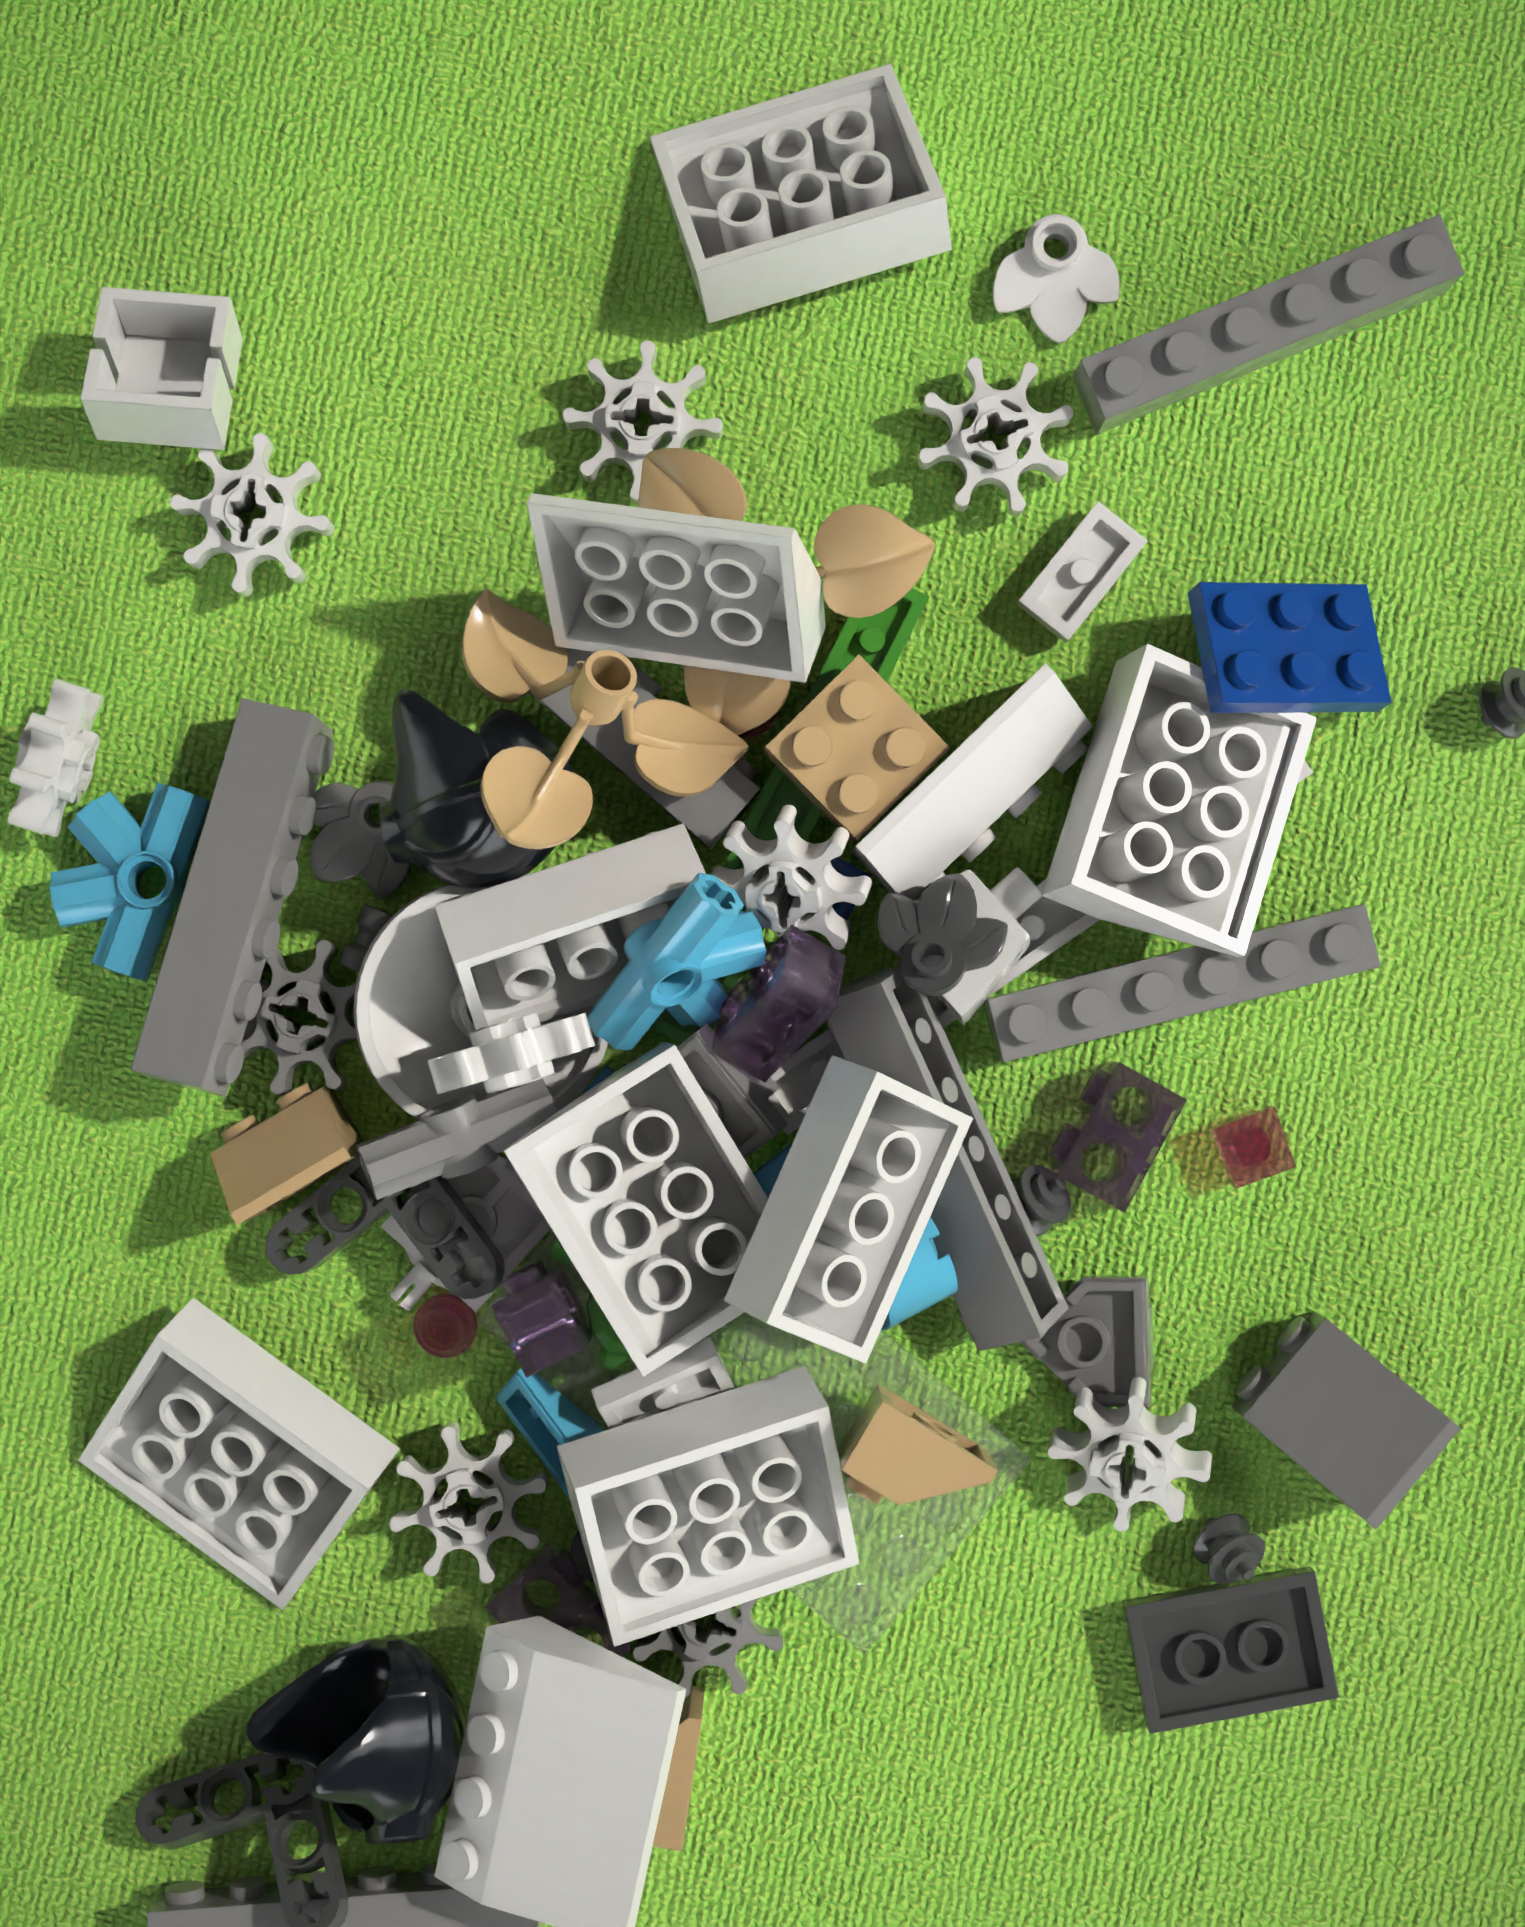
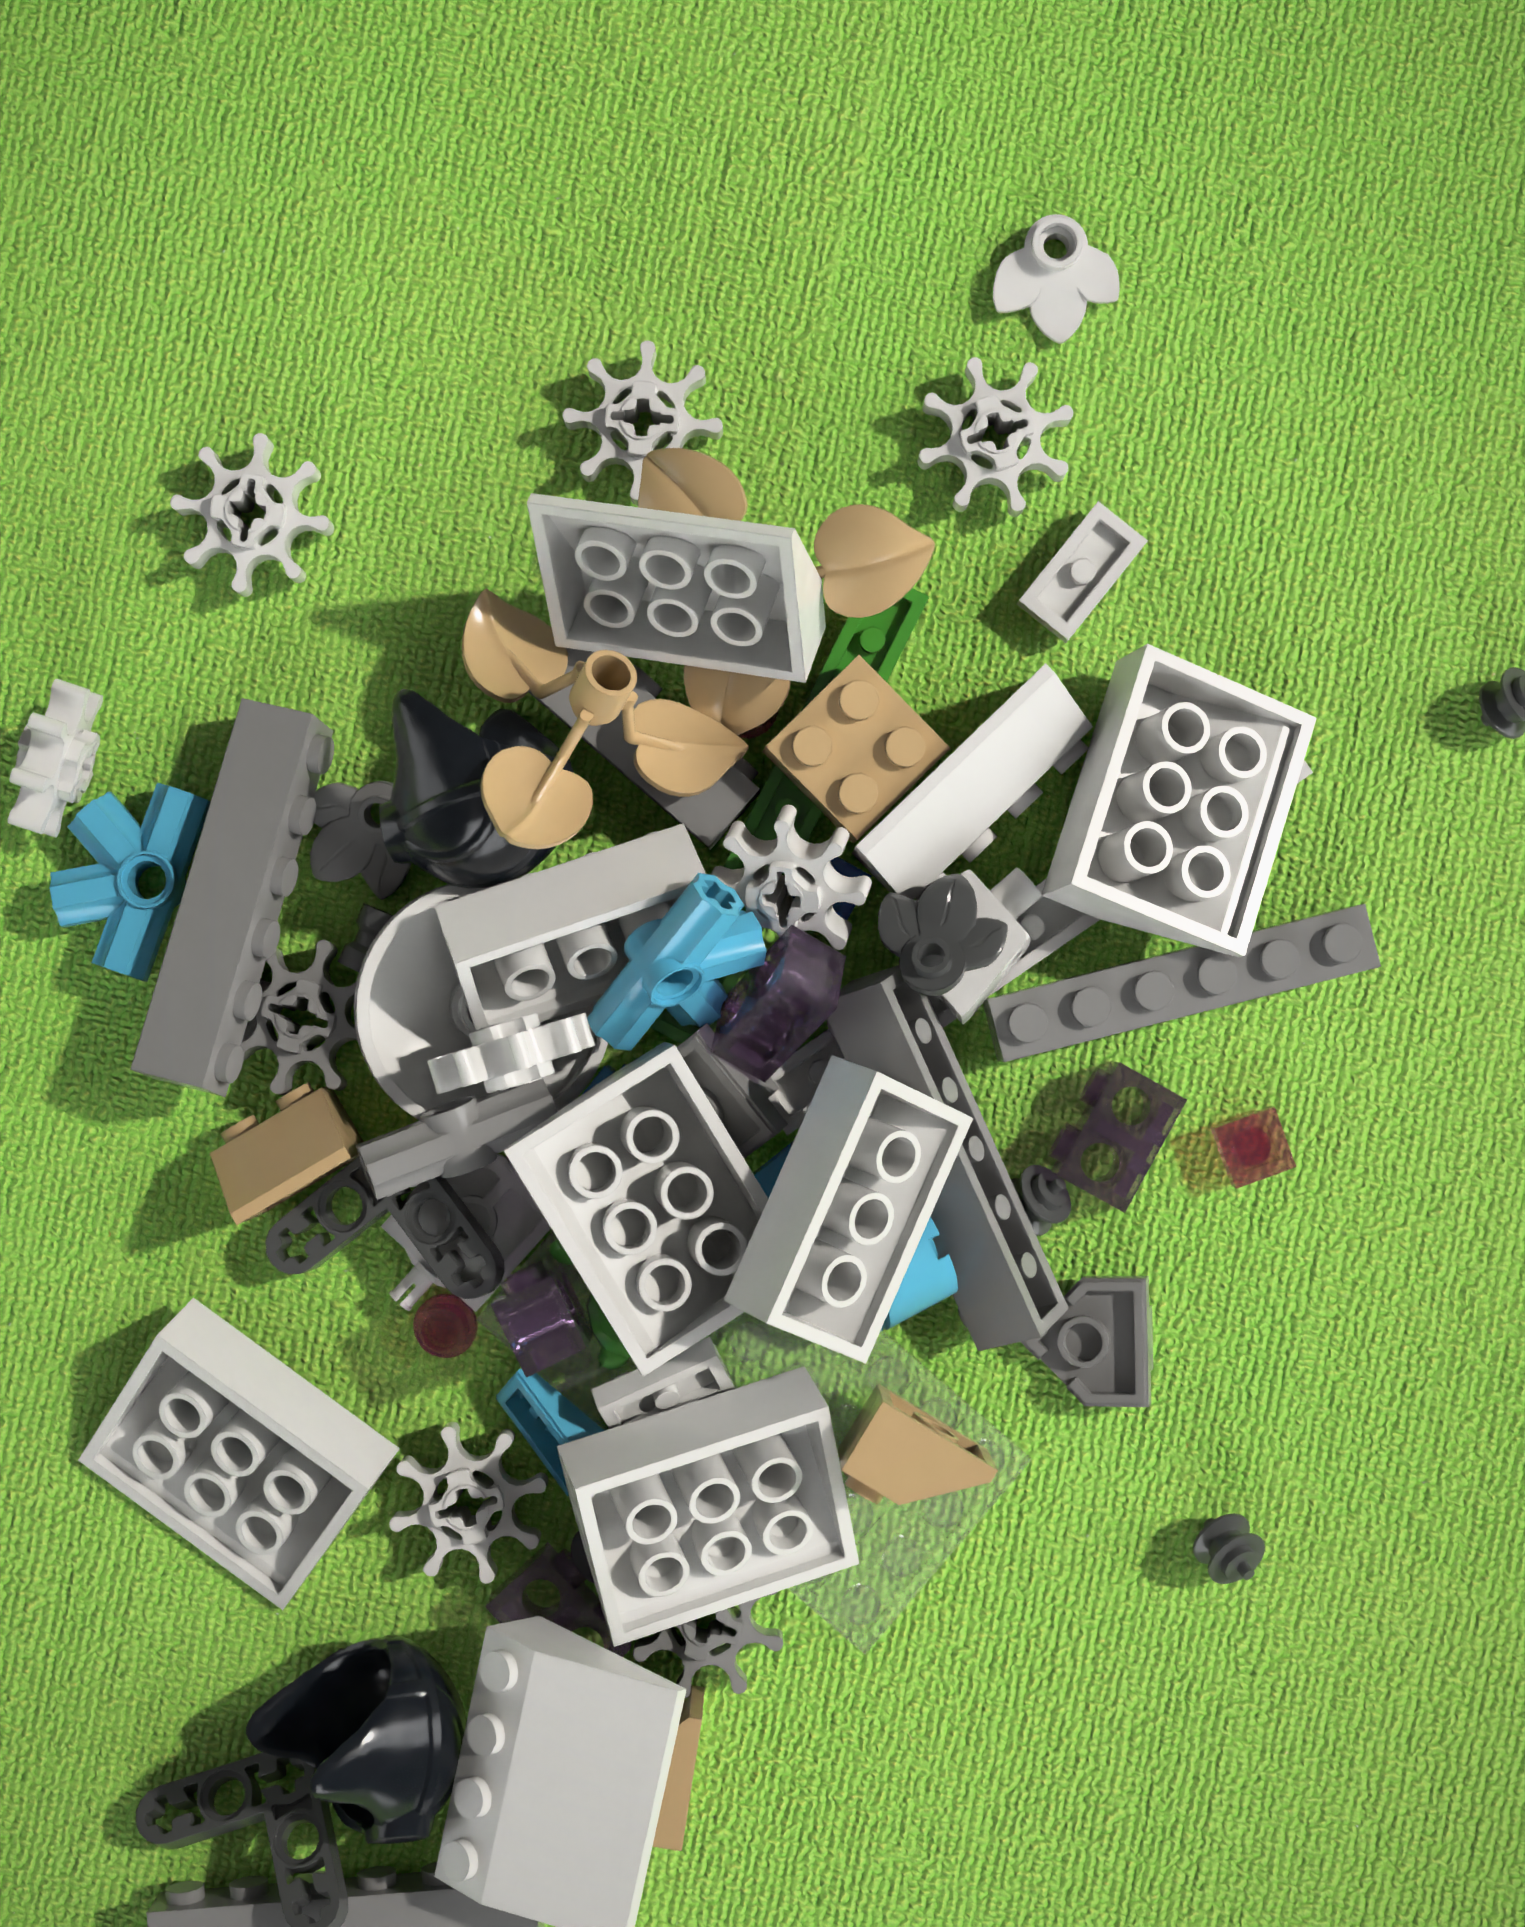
(170, 366): white piece -> none
(802, 193): white slope -> none
(1155, 1456): white gear -> none
(1230, 1650): dark grey plate -> none
(1267, 324): light grey brick -> none
(1288, 647): blue plate -> none
(1344, 1417): light grey slope -> none

